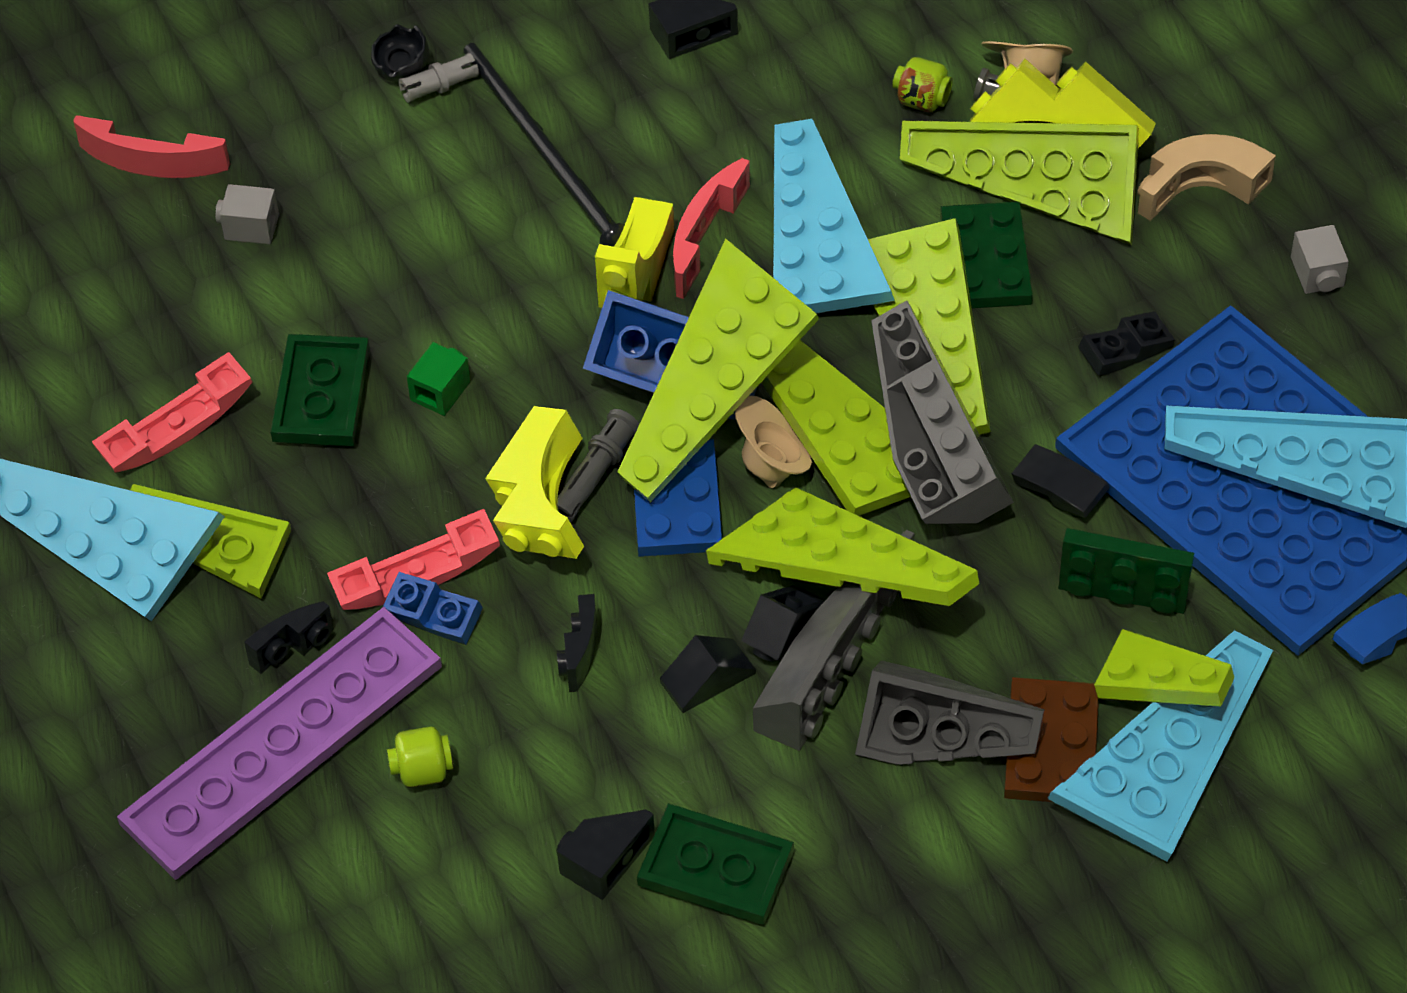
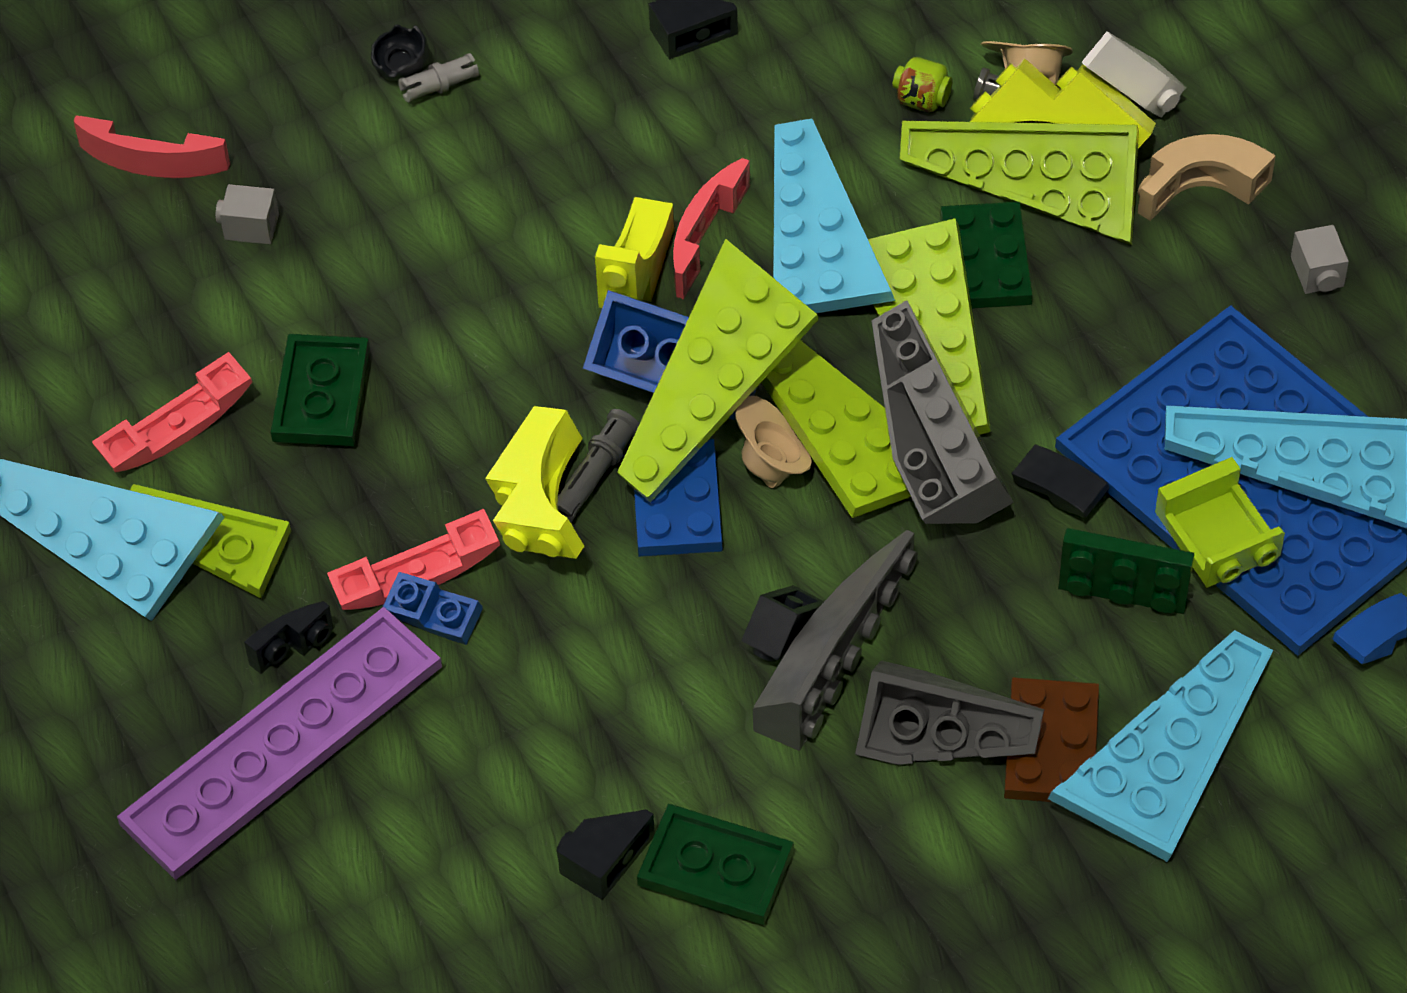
(420, 757): lime head -> none
(438, 378): green brick -> none
(533, 130): black bar -> none
(579, 643): black slope -> none
(705, 670): black slope -> none
(831, 545): lime wing -> none
(1132, 342): black slope -> none
(1135, 74): none -> white slope
(1162, 673): lime wing -> none
(1217, 523): none -> lime panel

